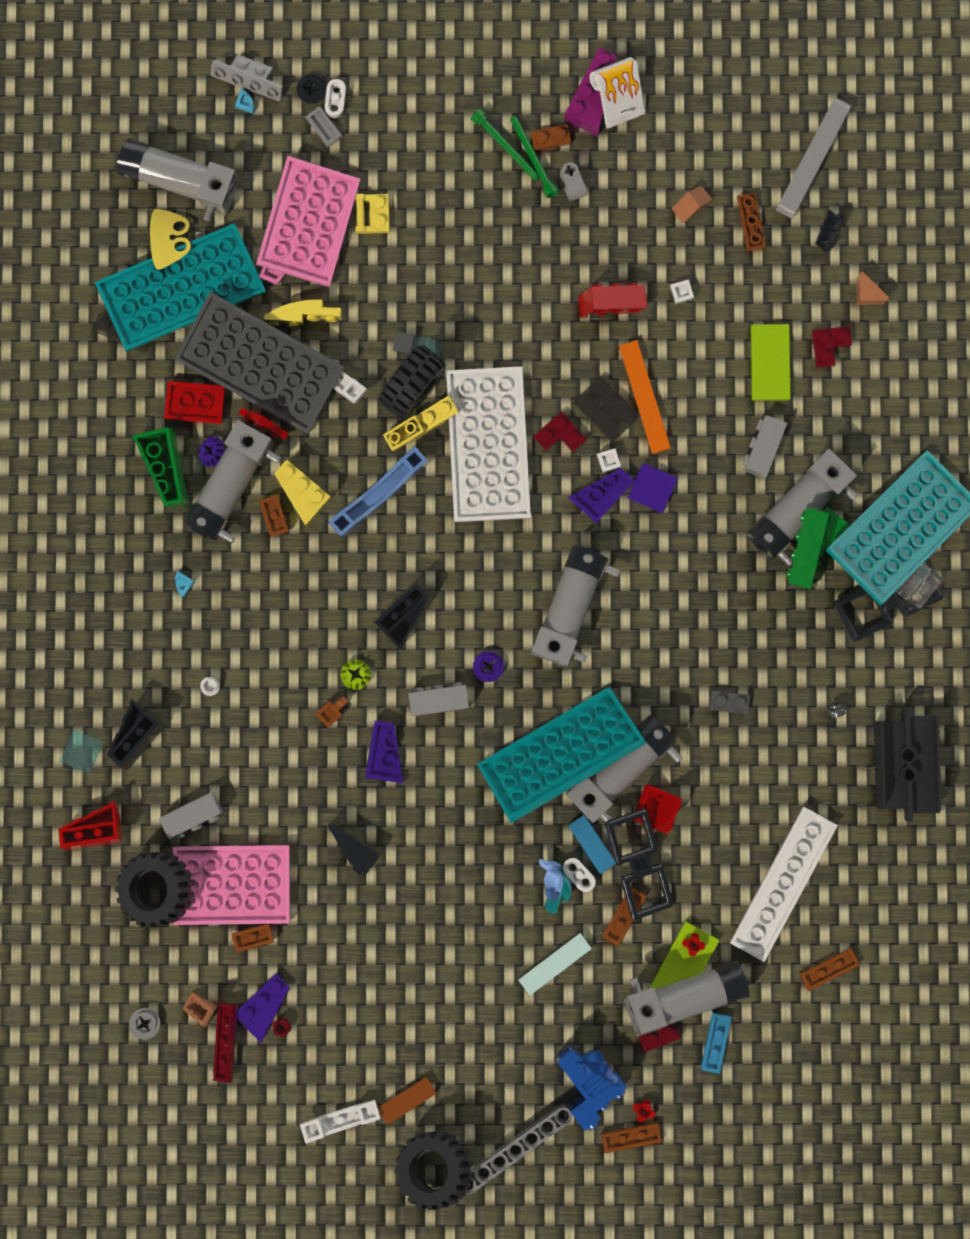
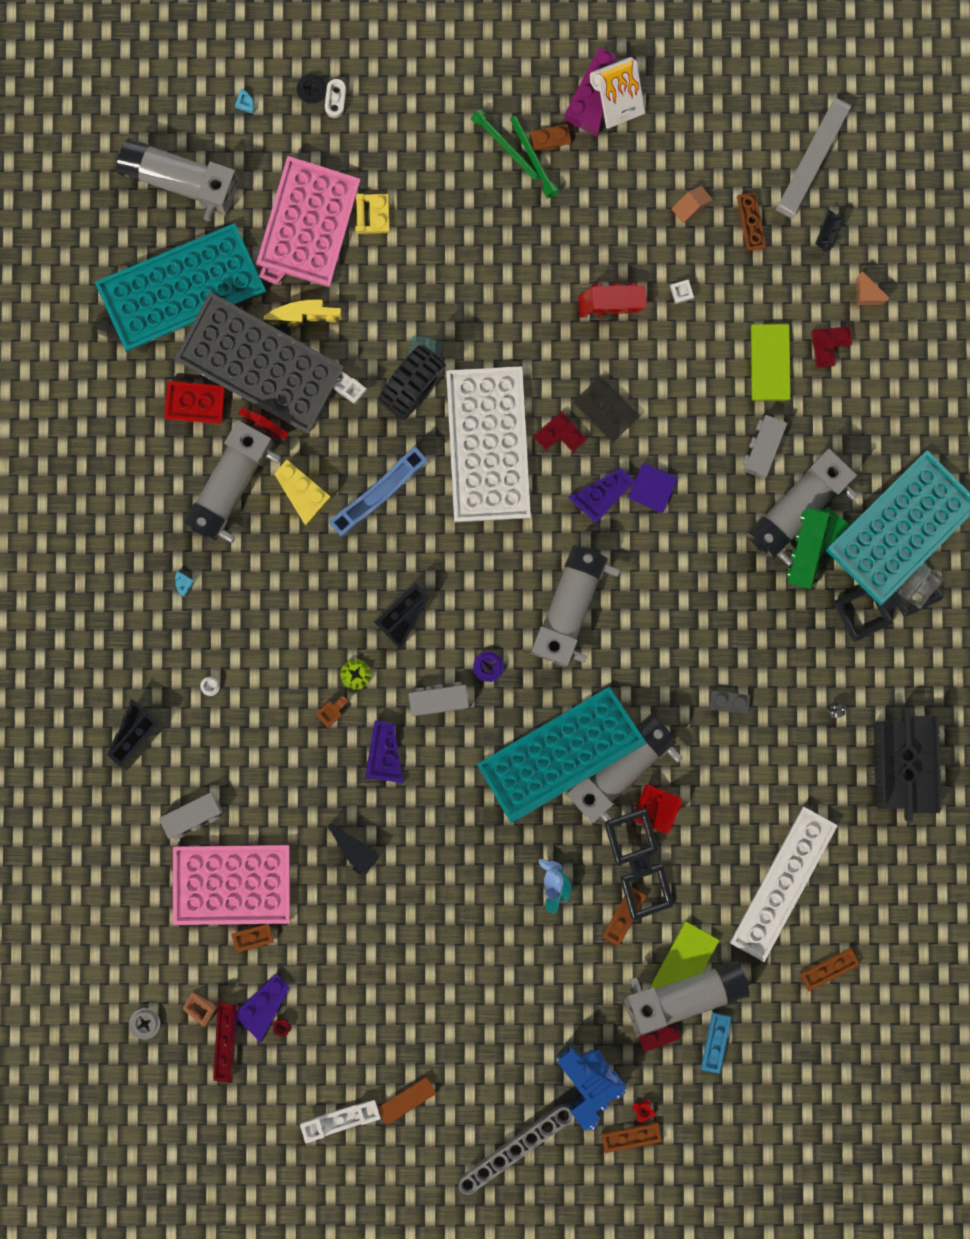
(81, 751): clear light blue piece -> none
(93, 830): red wedge -> none
(132, 895): black tyre -> none
(161, 245): light yellow piece -> none
(164, 465): green wedge -> none
(217, 450): dark purple gear -> none
(248, 75): light grey bracket -> none
(274, 516): dark orange plate -> none
(323, 126): light grey tile -> none
(404, 342): dark grey tile -> none
(410, 1170): black tyre -> none
(421, 424): light yellow slope -> none
(554, 964): light aqua tile -> none
(573, 184): light grey piece -> none
(579, 874): white plate -> none
(592, 844): dark azure tile -> none
(608, 460): white plate -> none
(644, 397): orange tile -> none
(693, 949): red plate -> none

